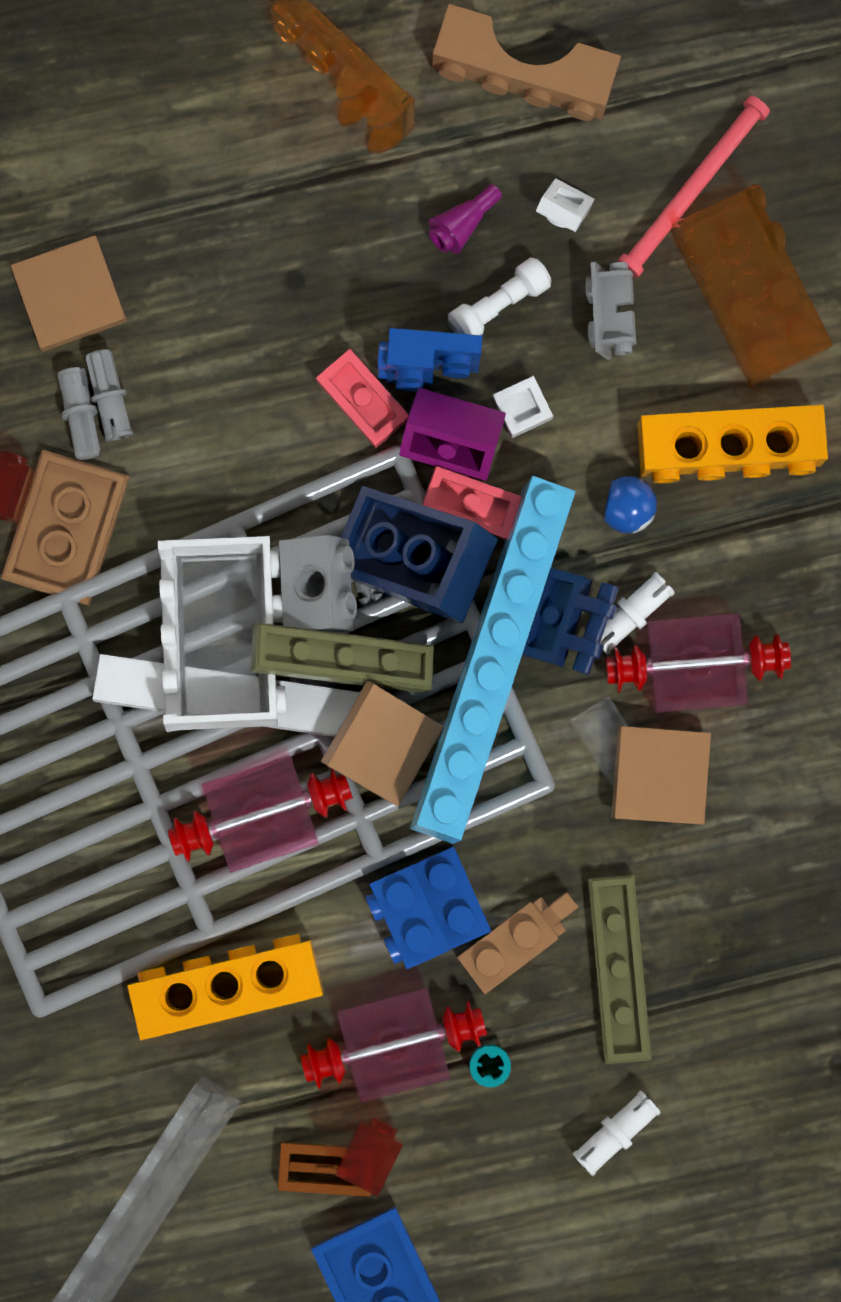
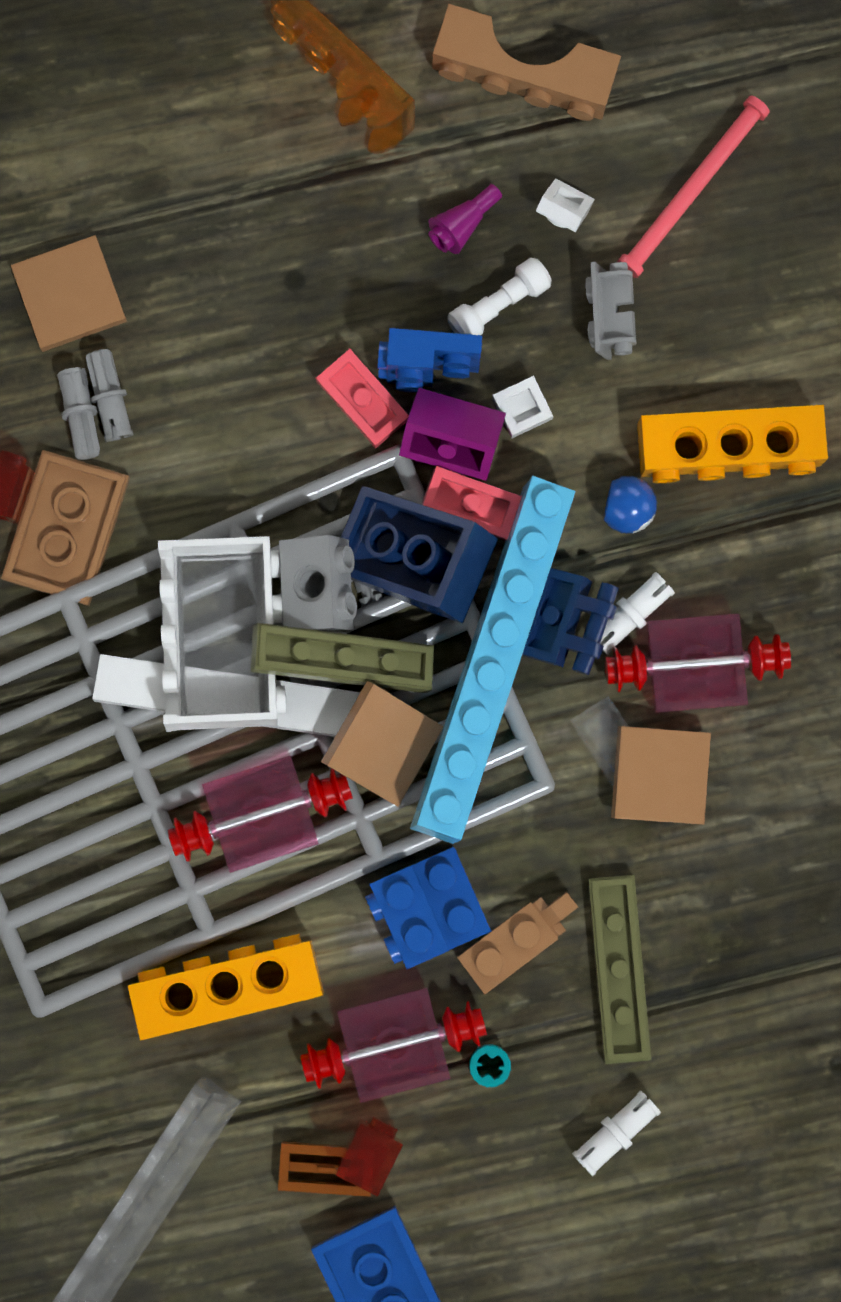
(751, 285): clear orange hinge -> none

